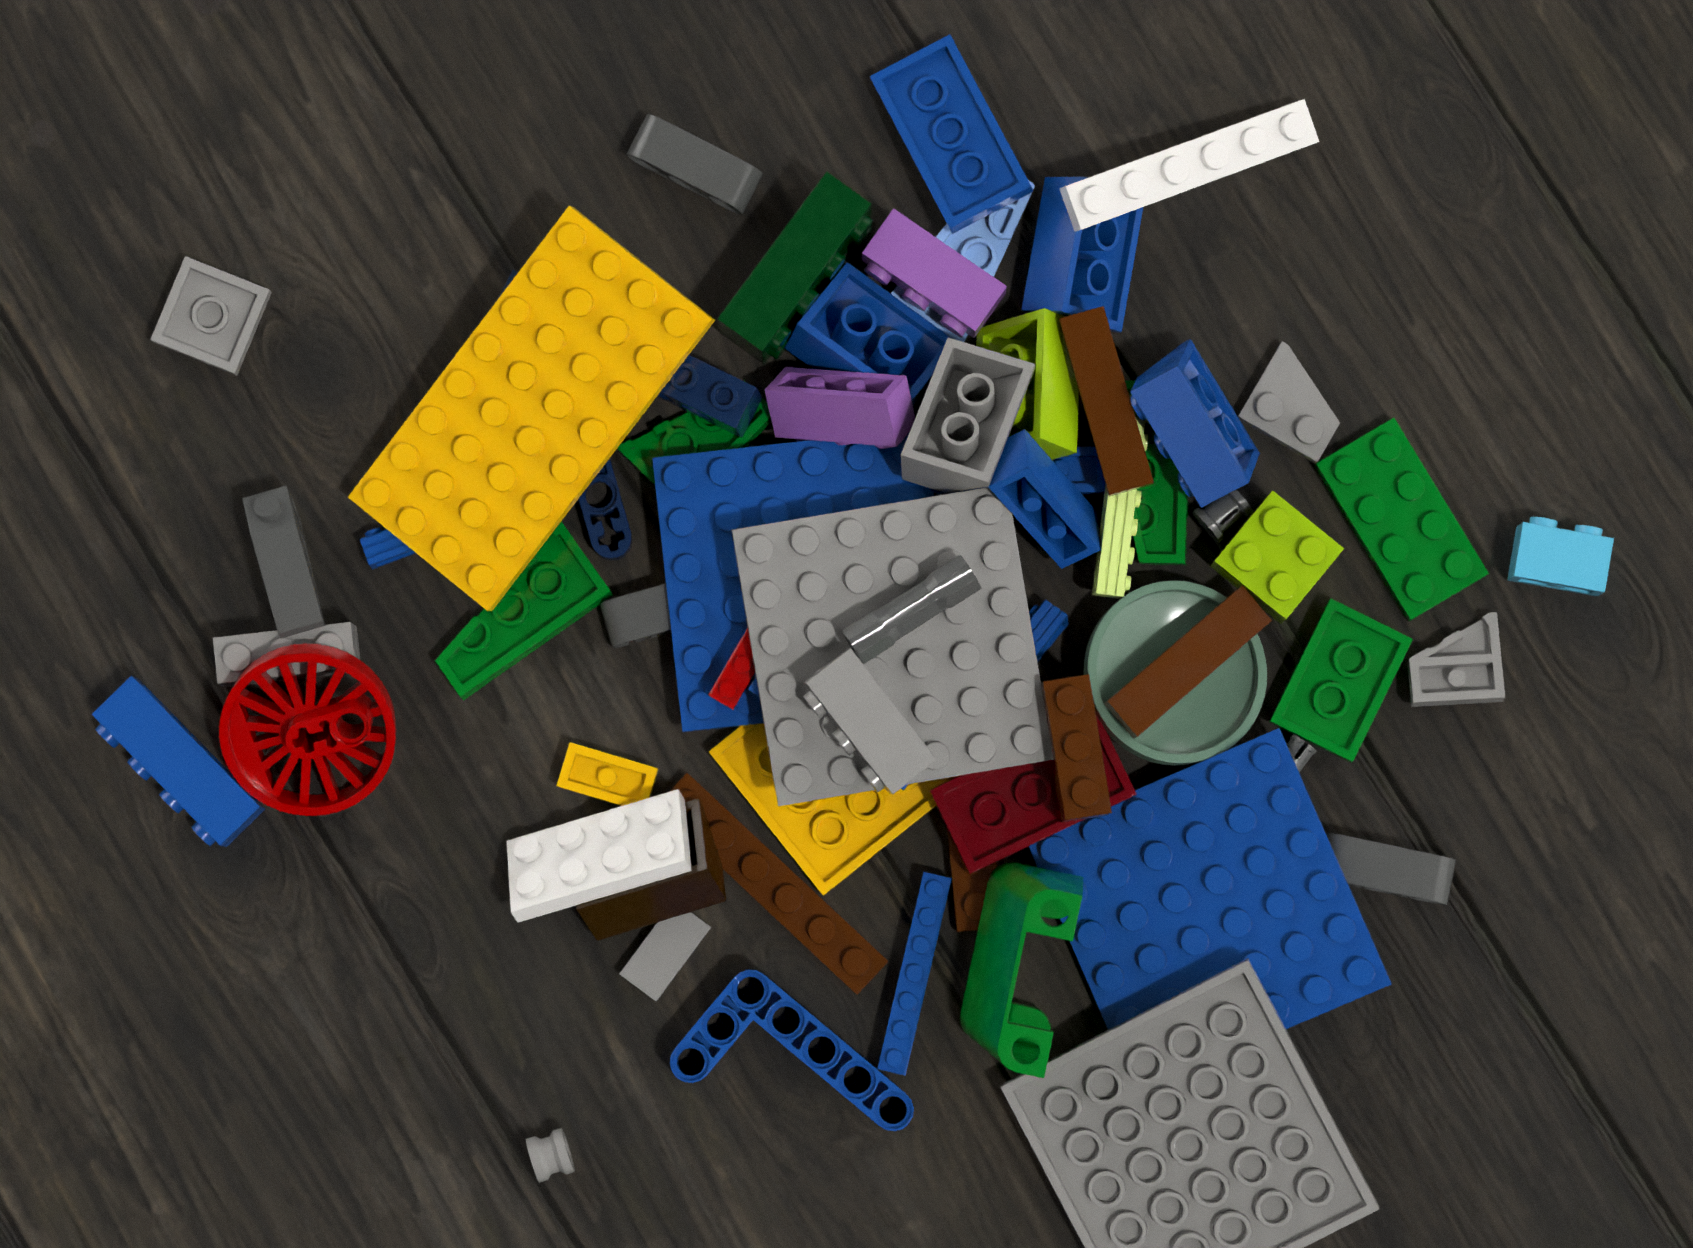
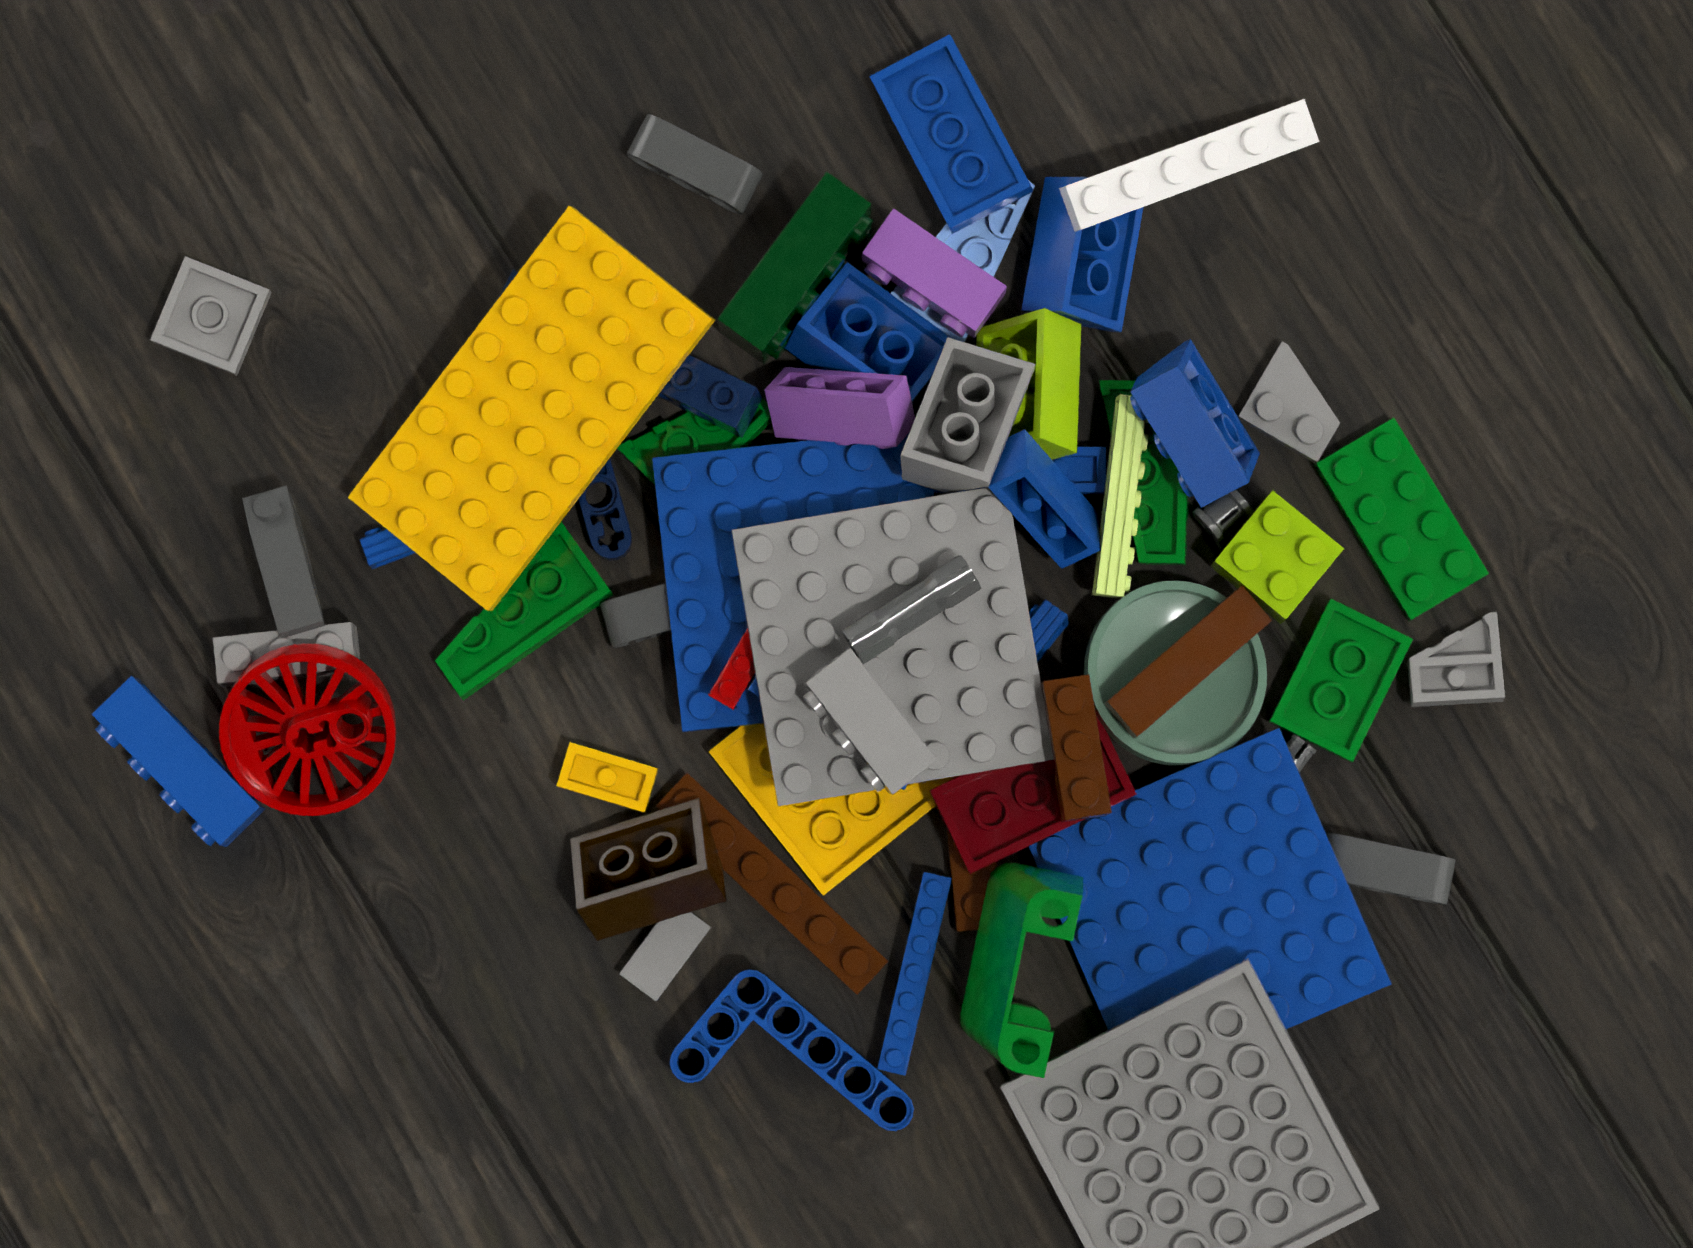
(550, 1155): light grey wheel -> none
(598, 855): white plate -> none
(1106, 401): reddish brown tile -> none
(1560, 557): medium azure brick -> none

